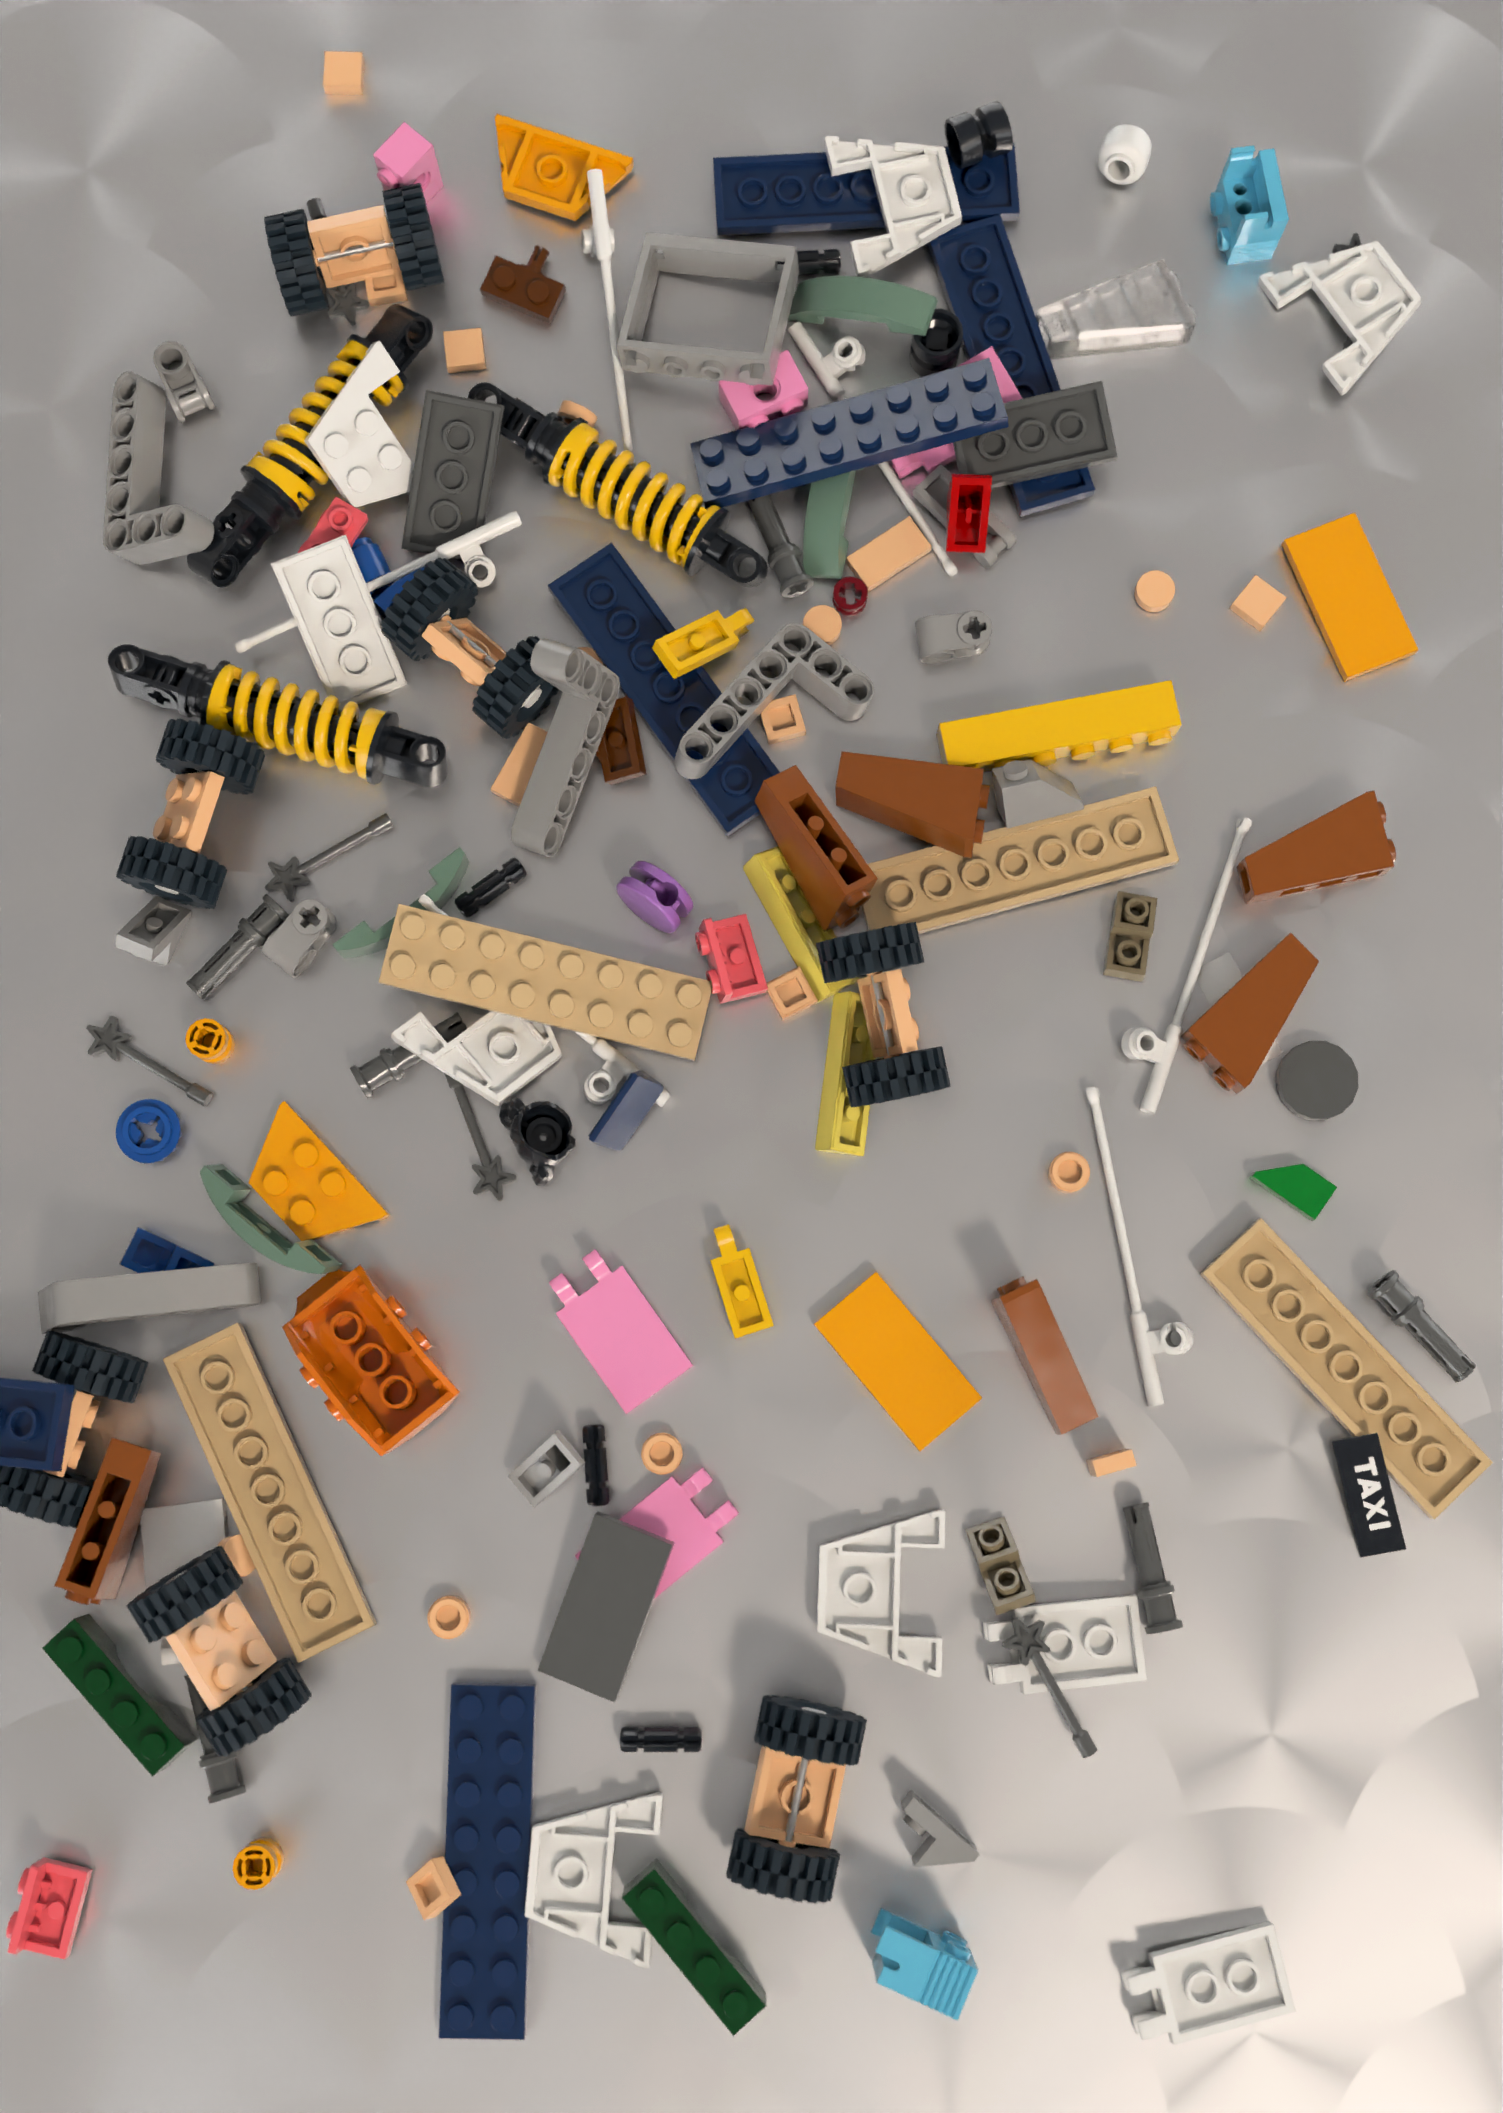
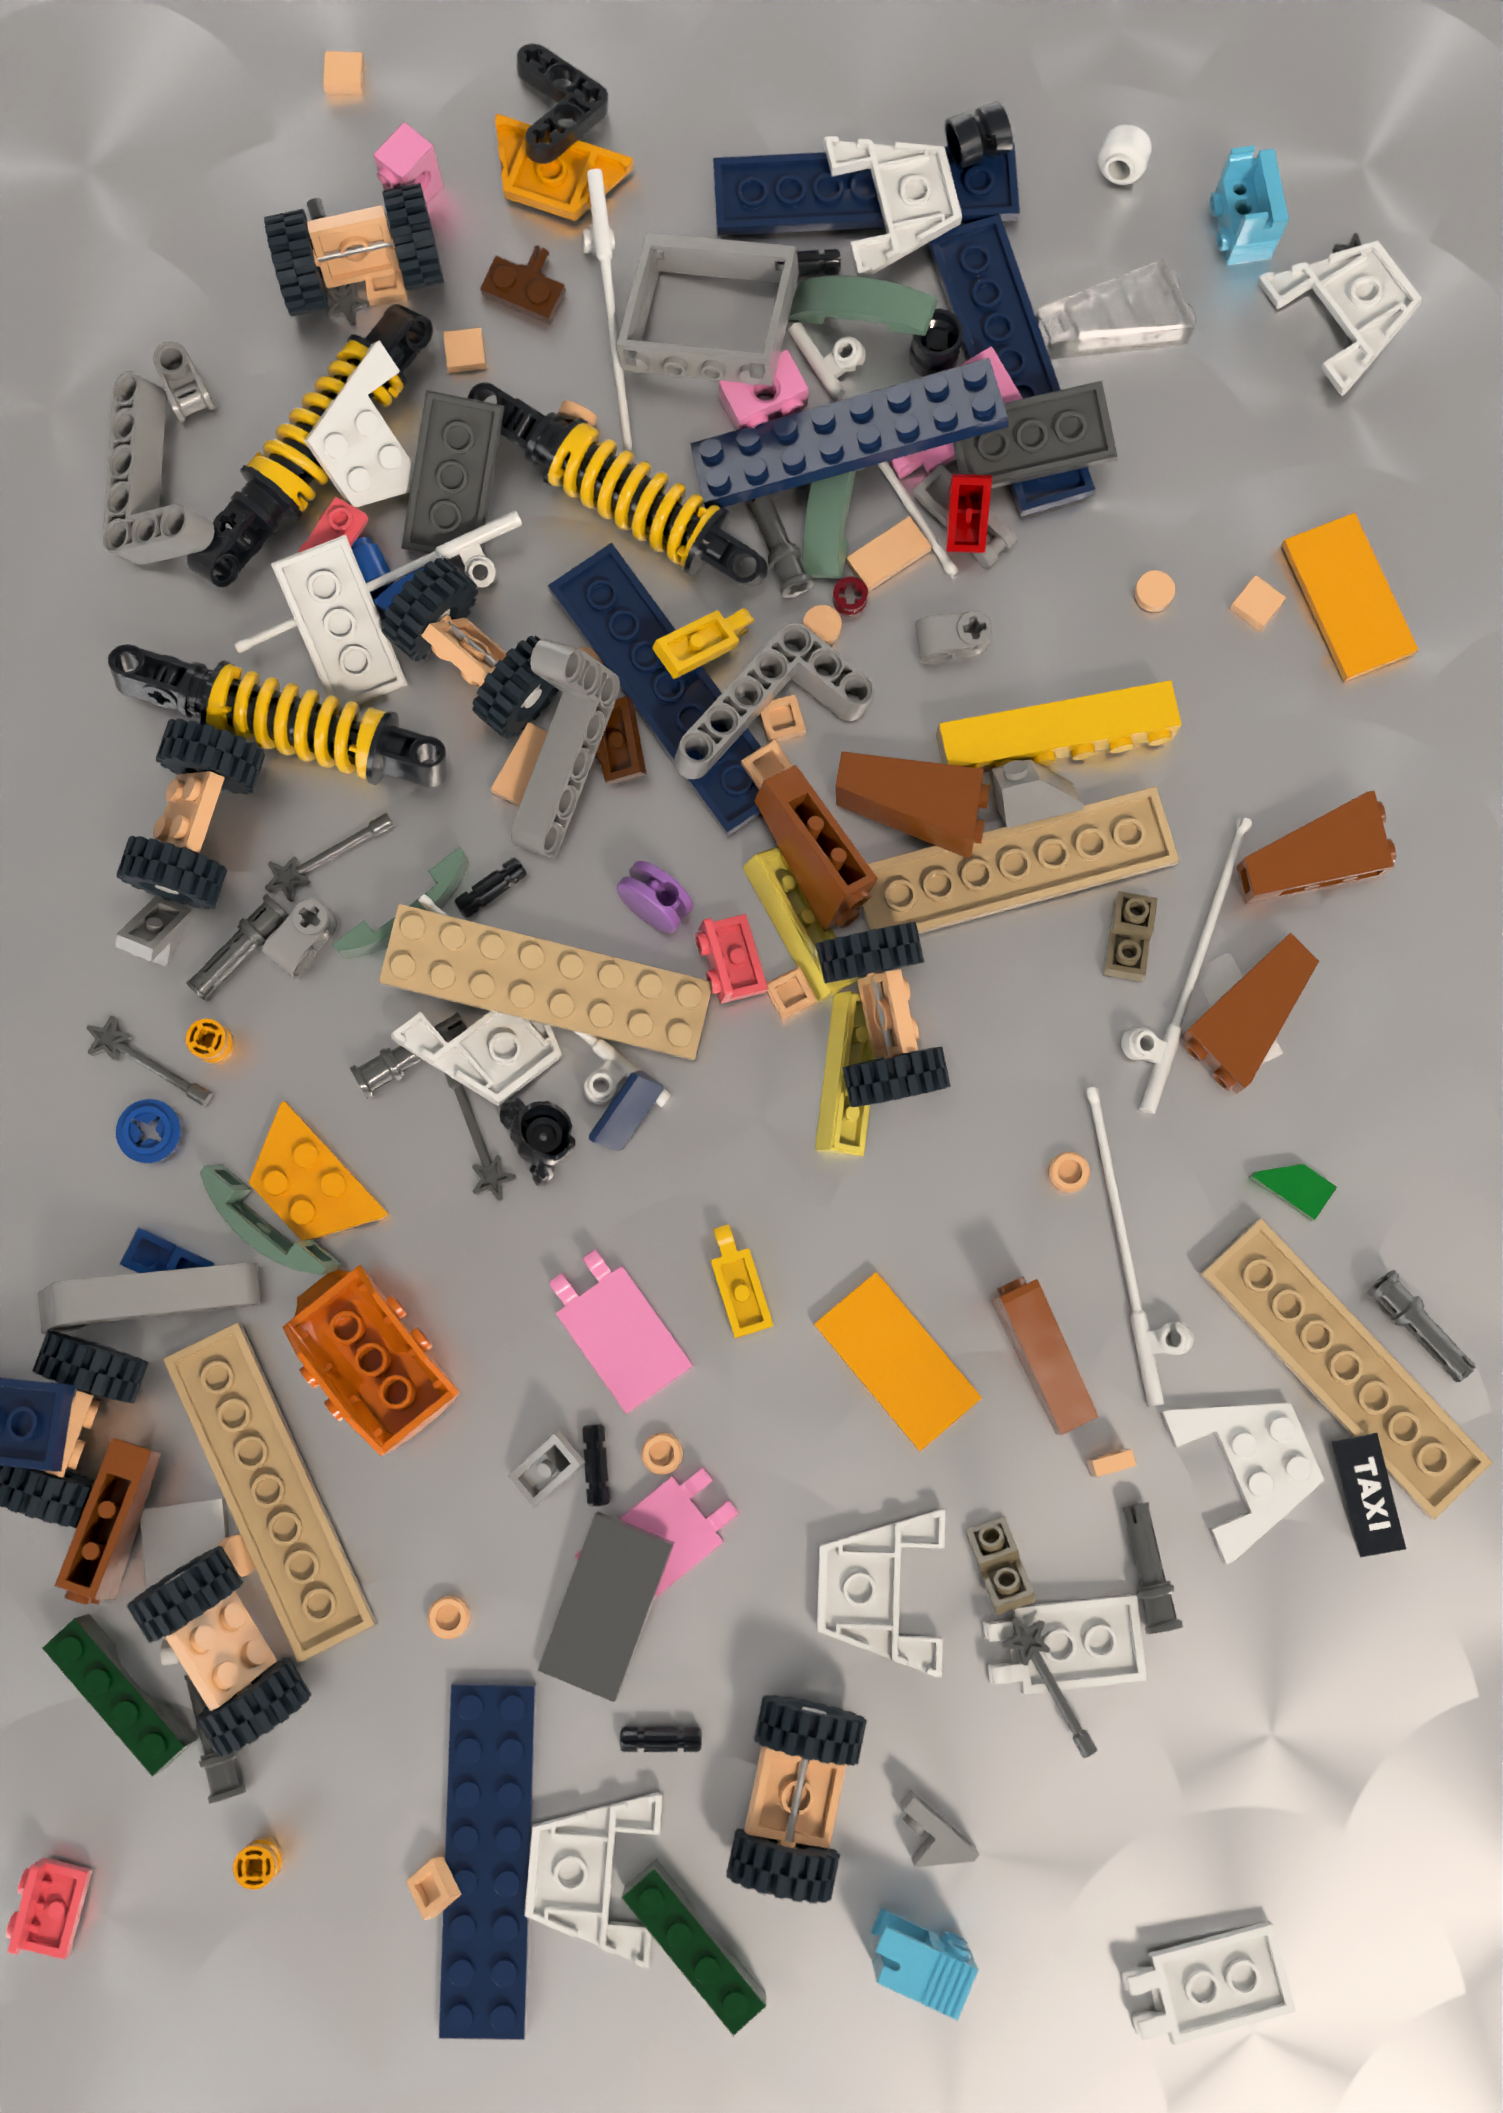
(581, 101): none -> black beam
(765, 763): none -> light nougat tile
(1265, 1457): none -> white wing
(1317, 1080): dark grey tile -> none

